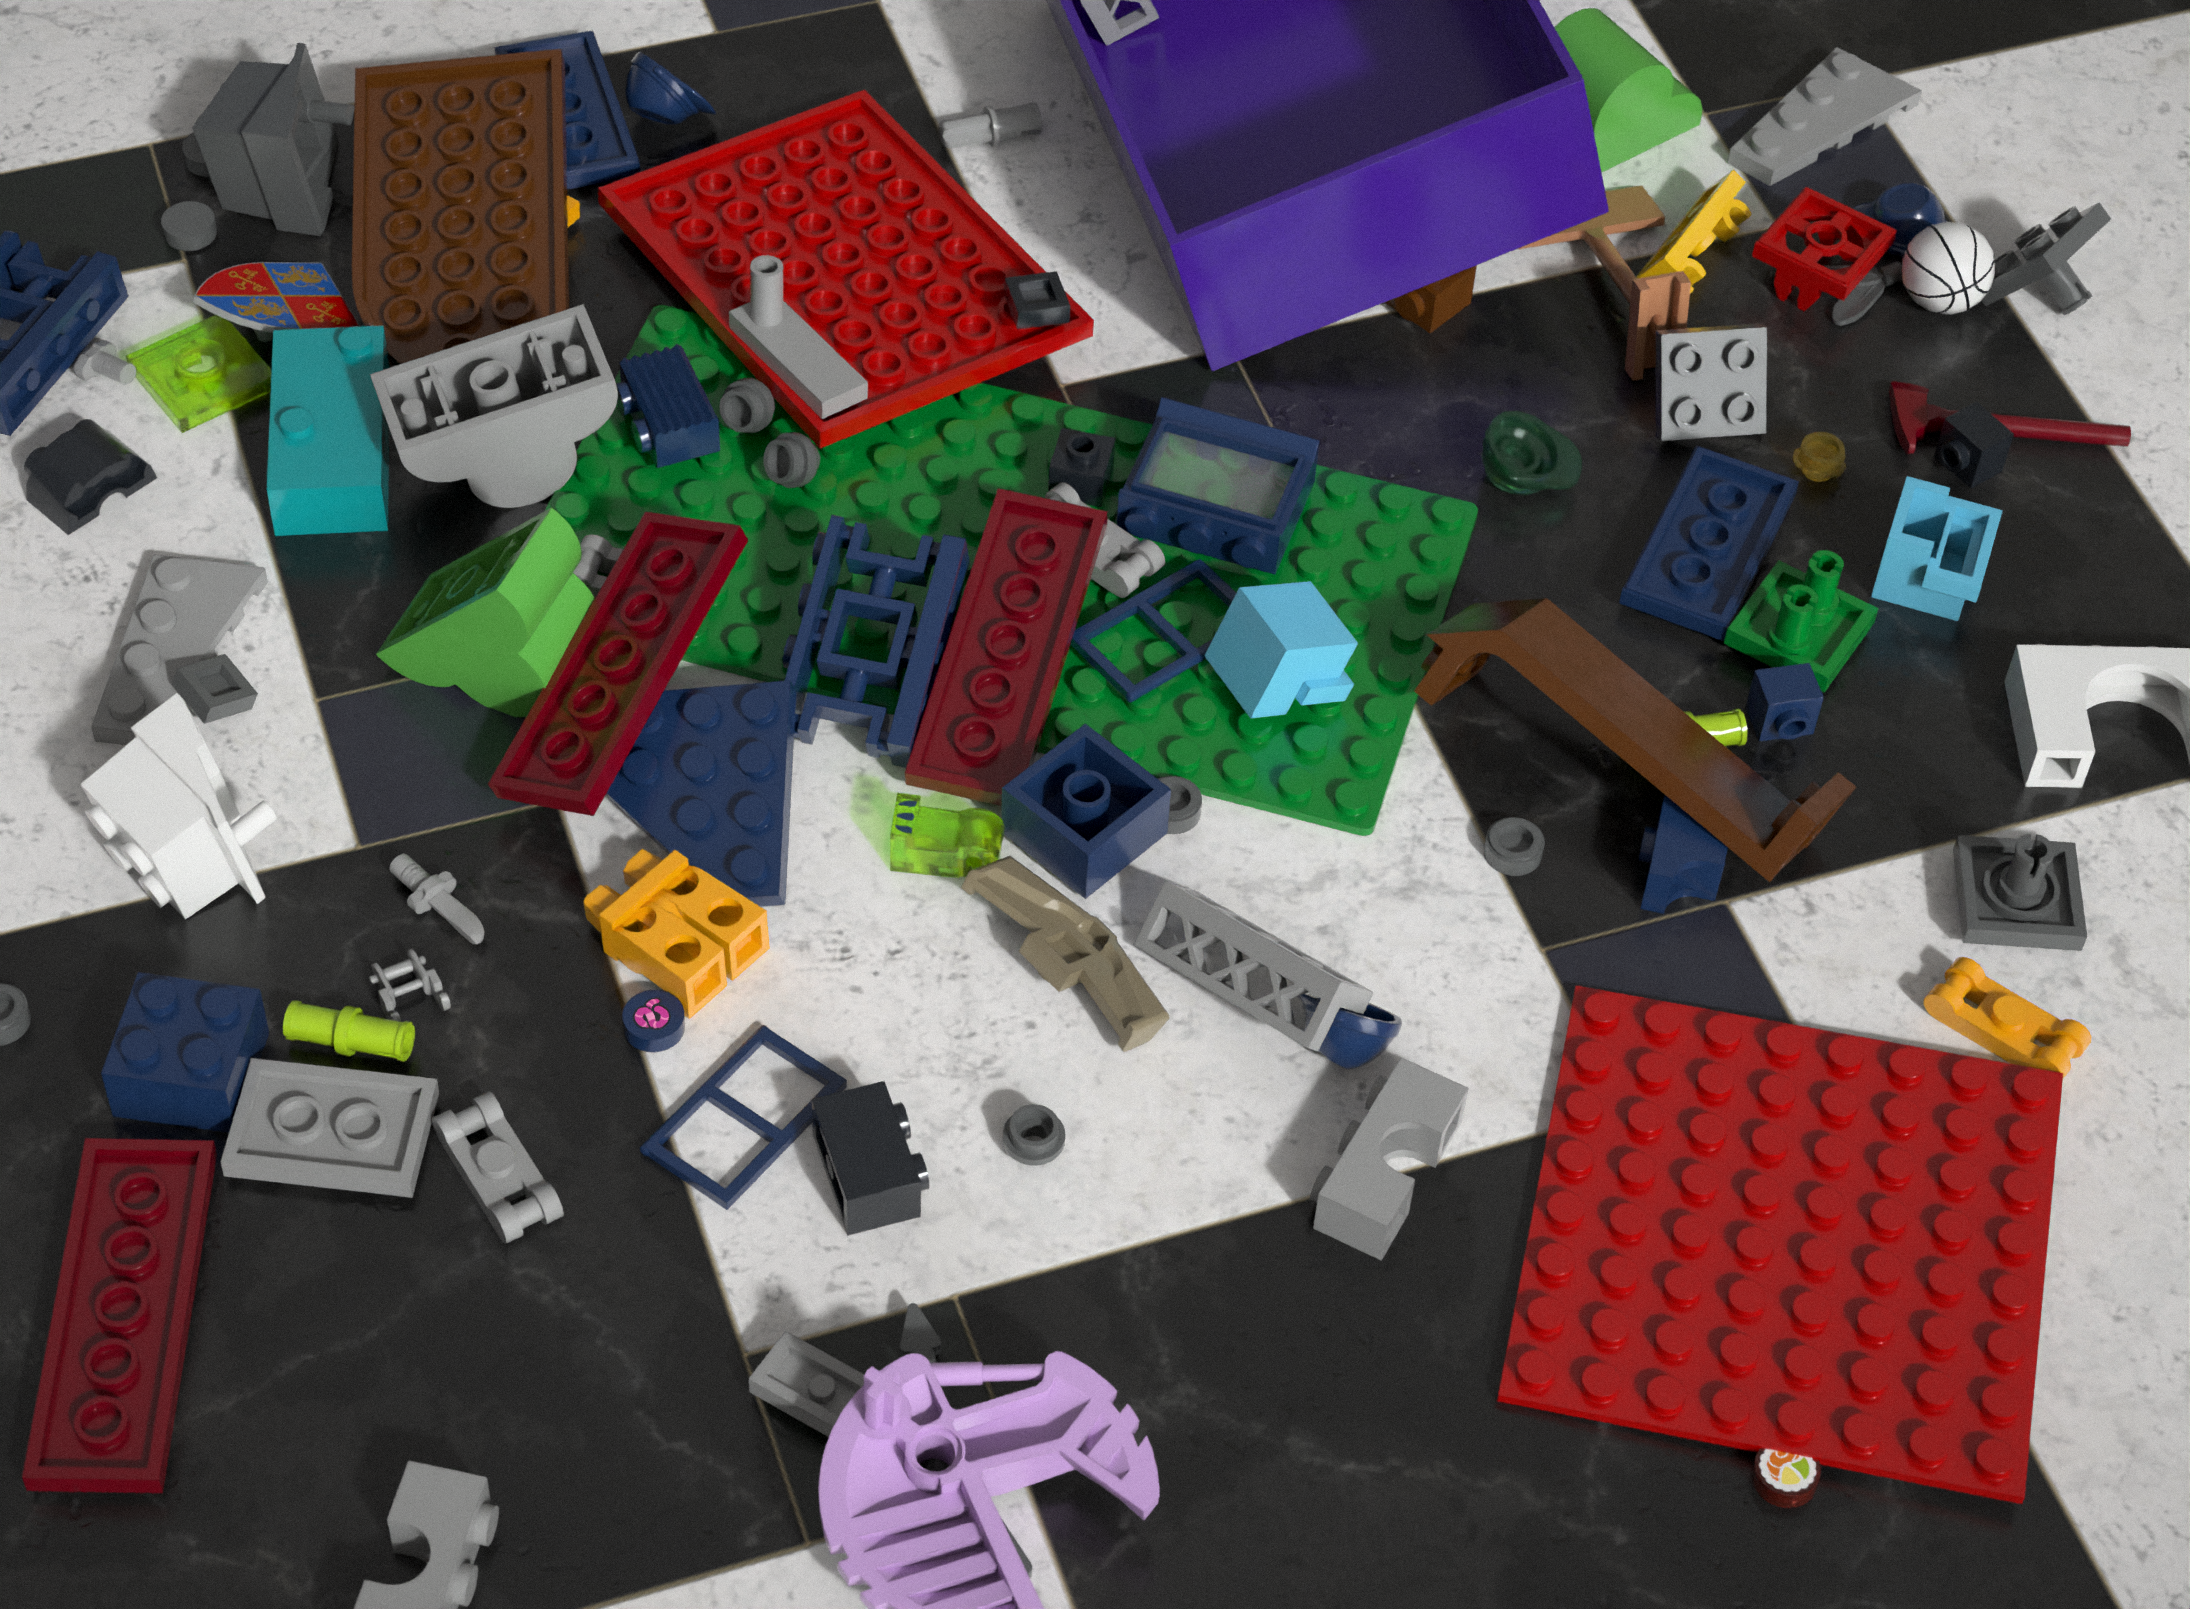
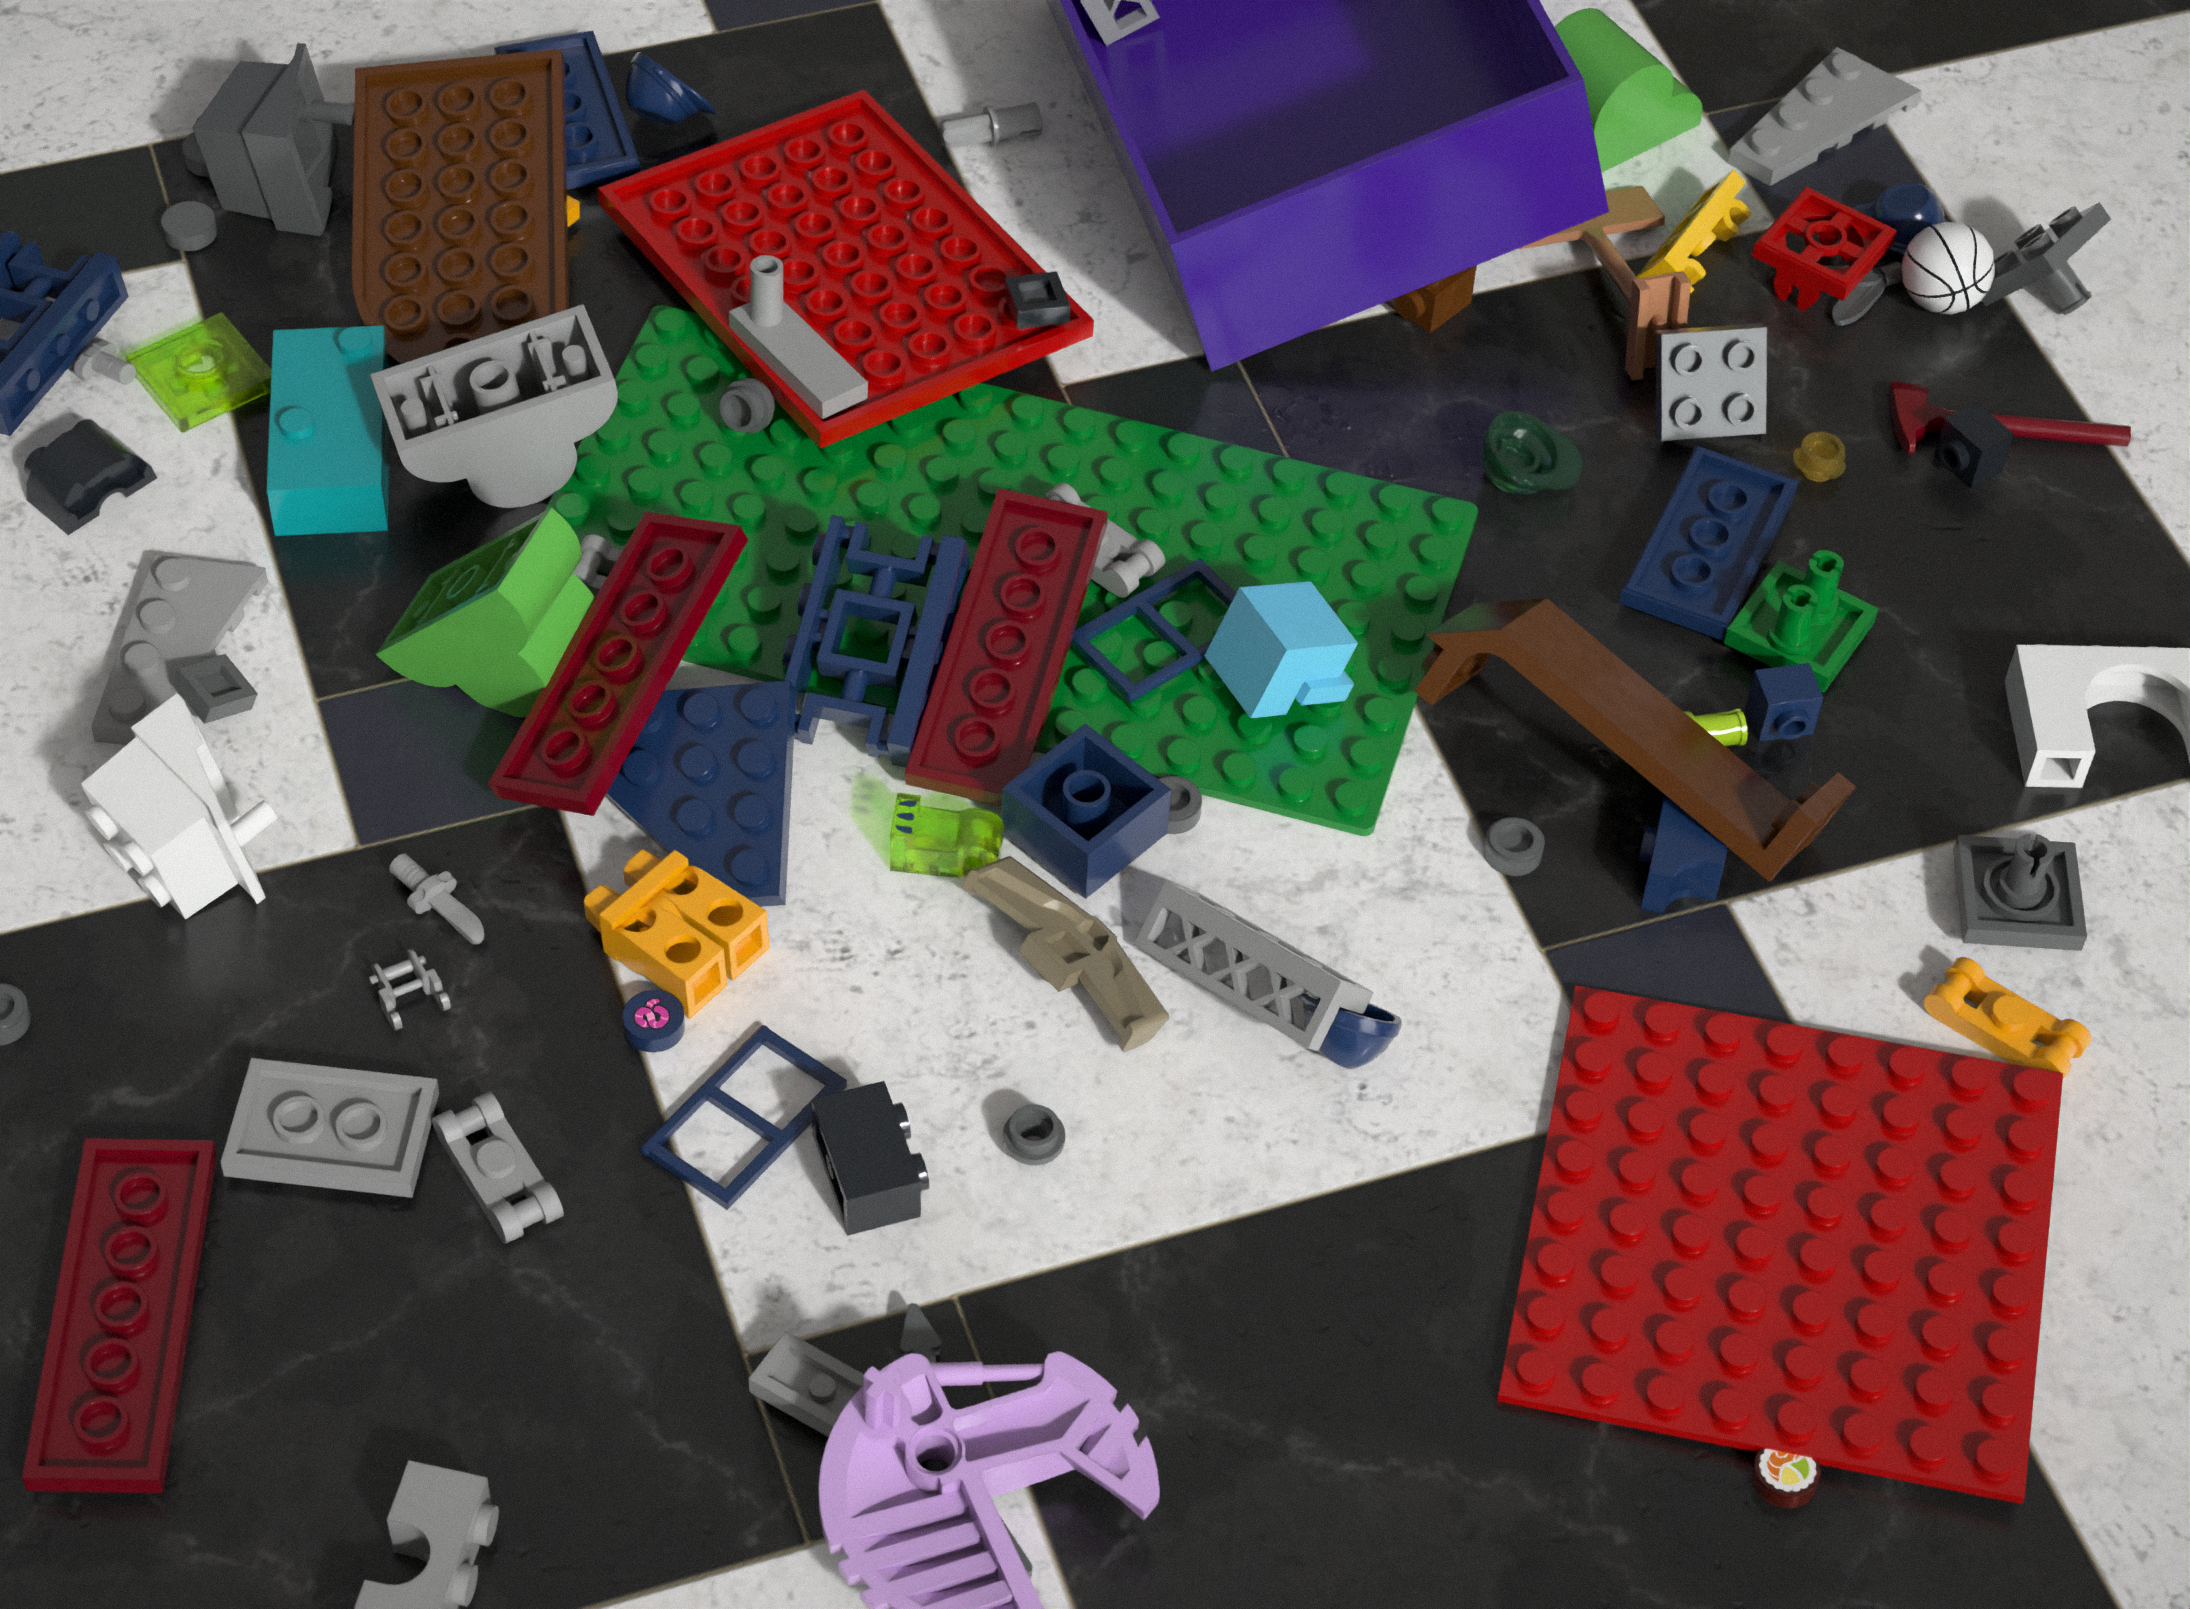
(184, 1051): dark blue brick -> none
(275, 297): shield -> none
(348, 1030): lime pin -> none
(667, 407): dark blue brick -> none
(791, 460): dark grey plate -> none
(1083, 463): black plate -> none
(1218, 486): dark blue window -> none
(1407, 1117): light grey arch -> none
(1936, 550): medium azure plate -> none

